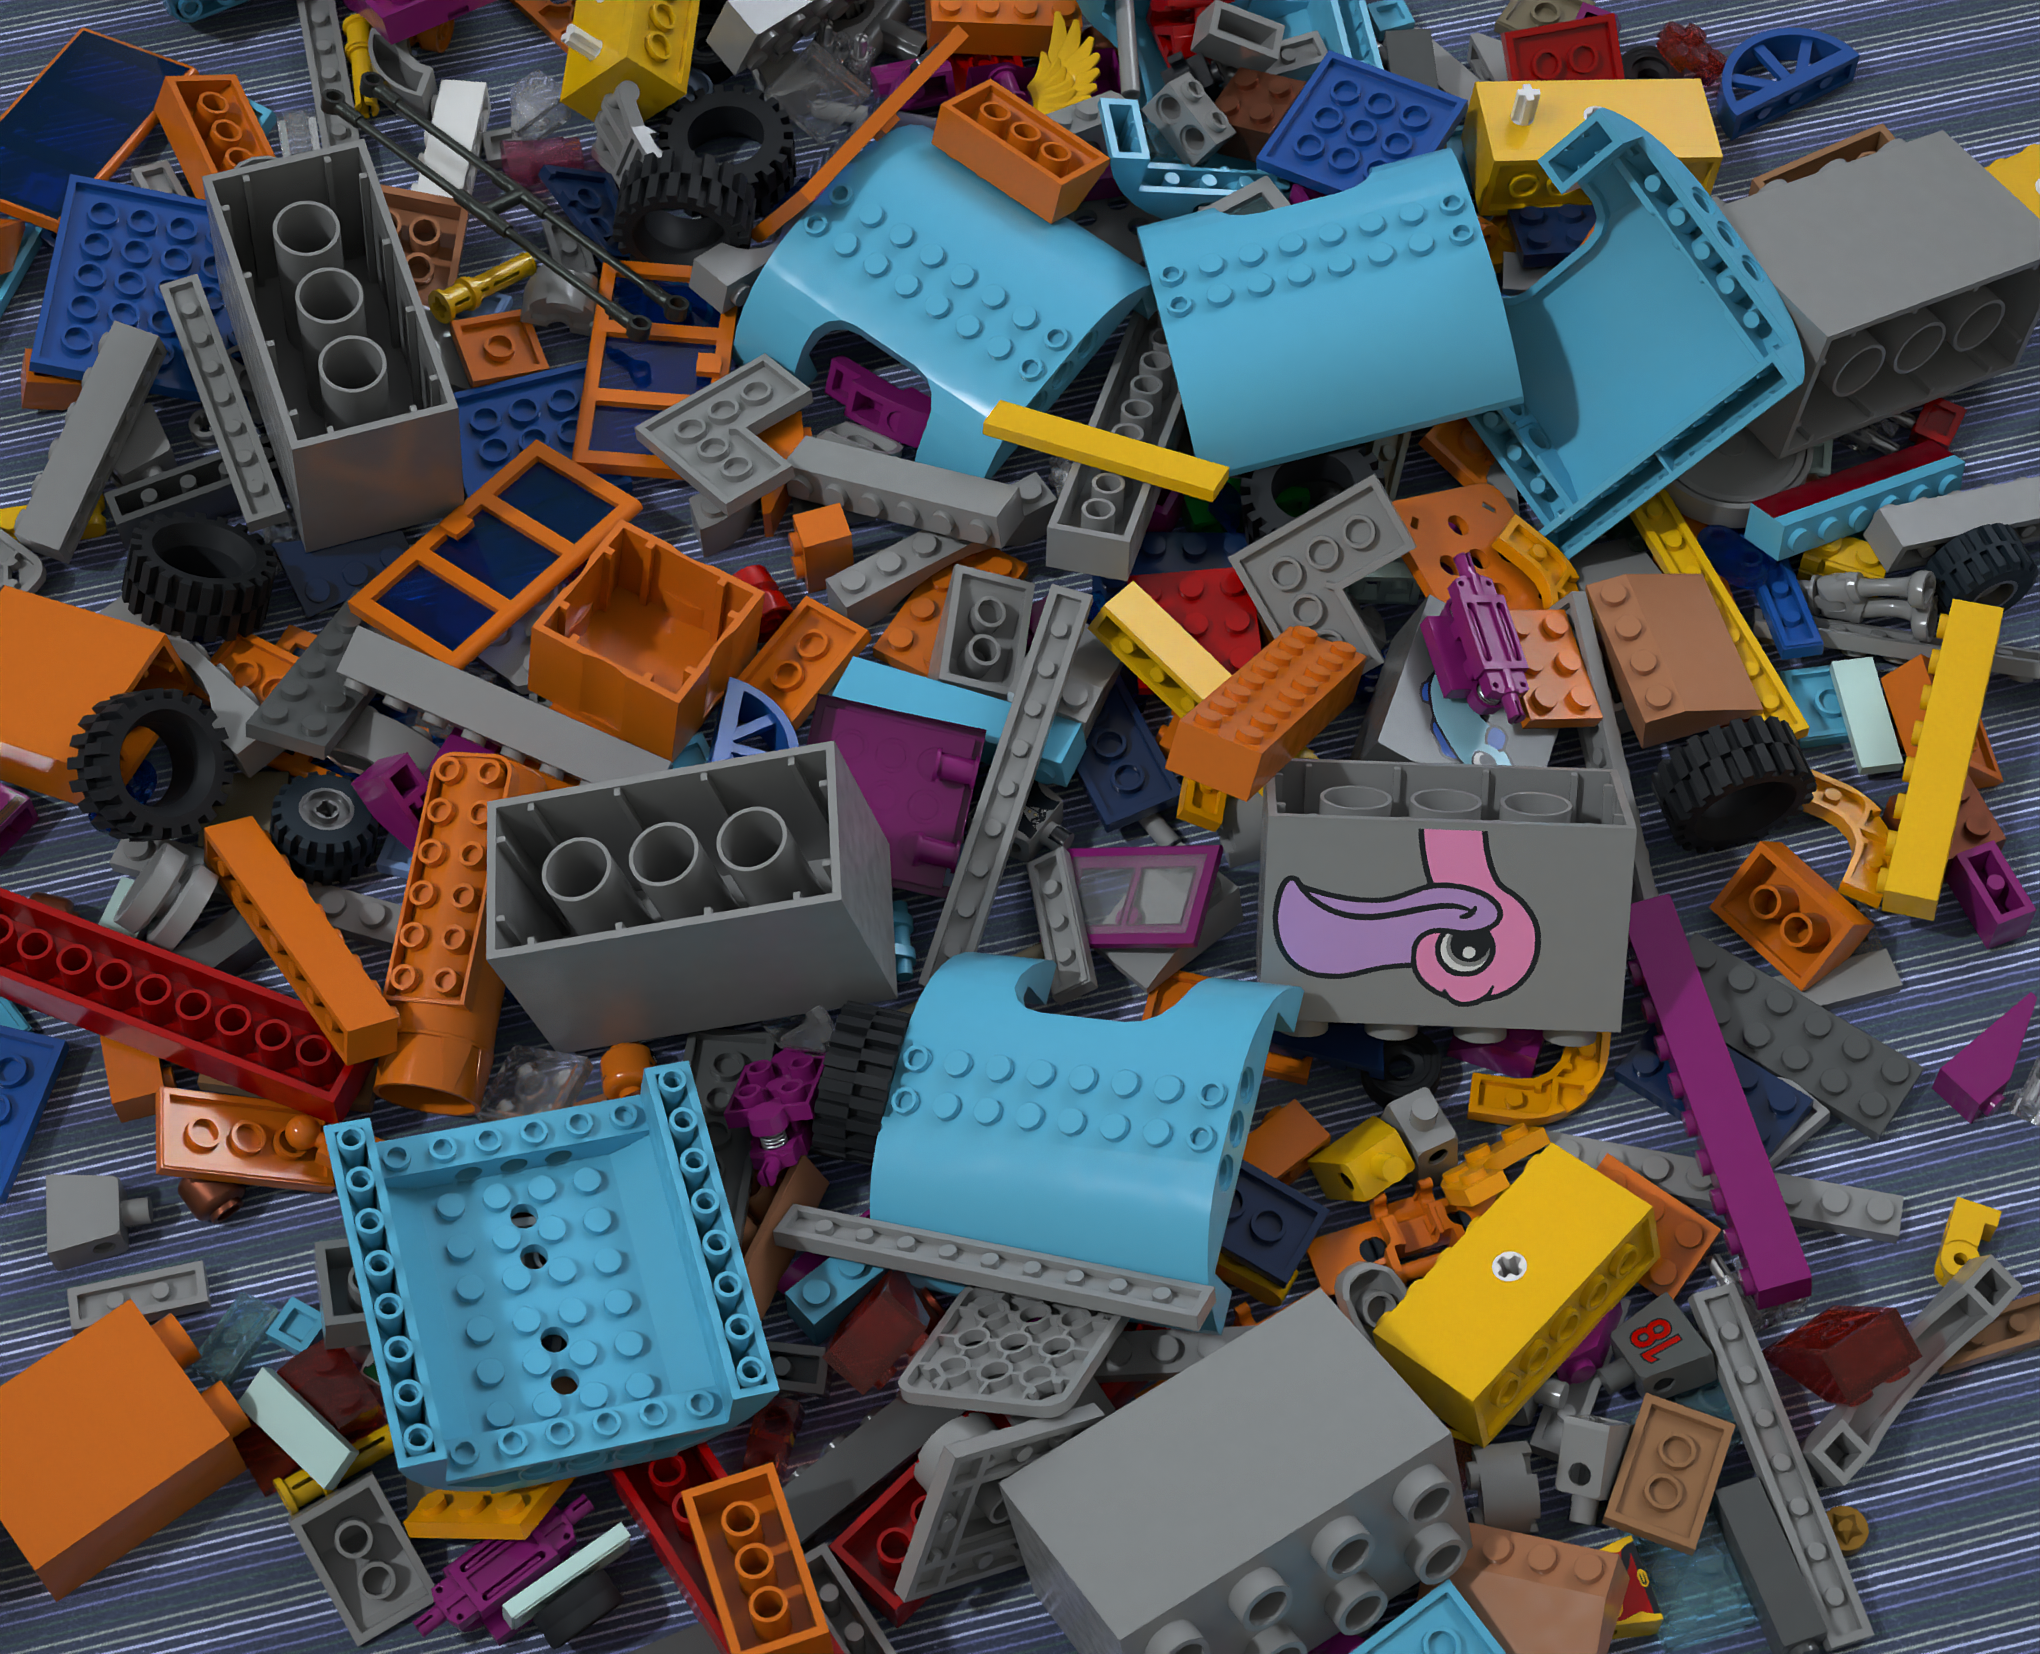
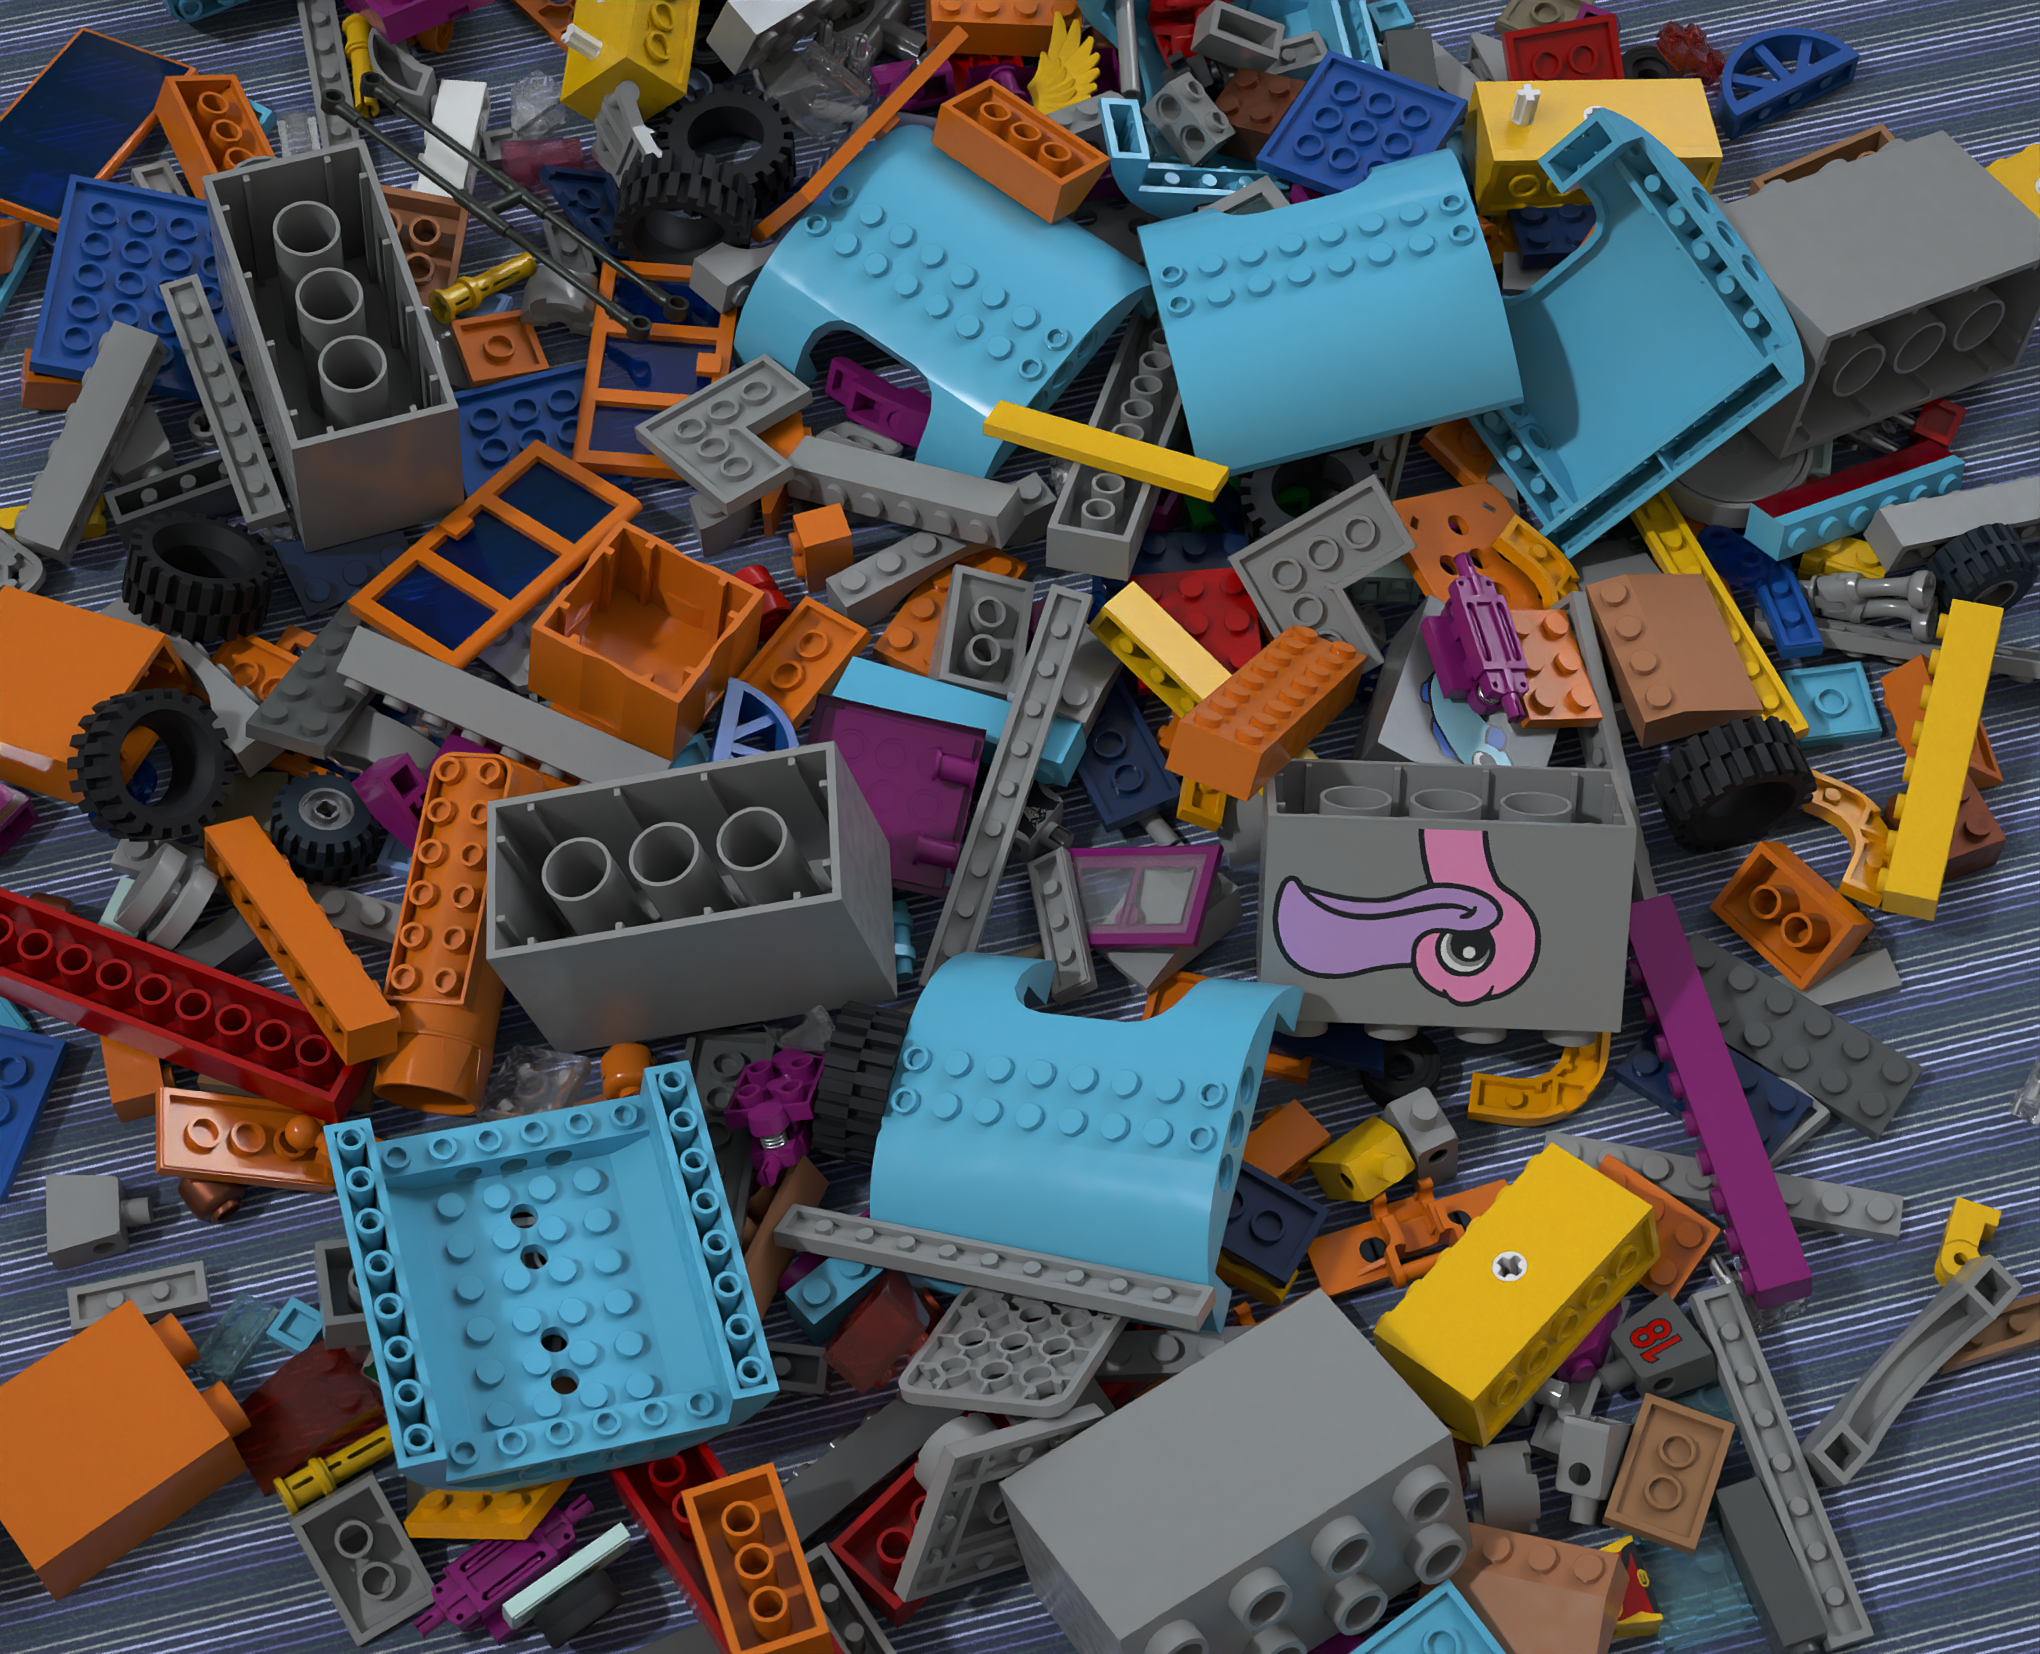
(298, 1428): light aqua tile -> none
(774, 1435): clear red leg -> none
(1366, 1293): light grey piece -> none
(1483, 1171): light orange plate -> none
(1513, 1056): magenta slope -> none
(1846, 1352): clear red slope -> none
(1849, 1528): pearl gold tile -> none
(1866, 716): light aqua tile -> none
(1981, 1071): magenta slope -> none
(1990, 894): magenta brick -> none

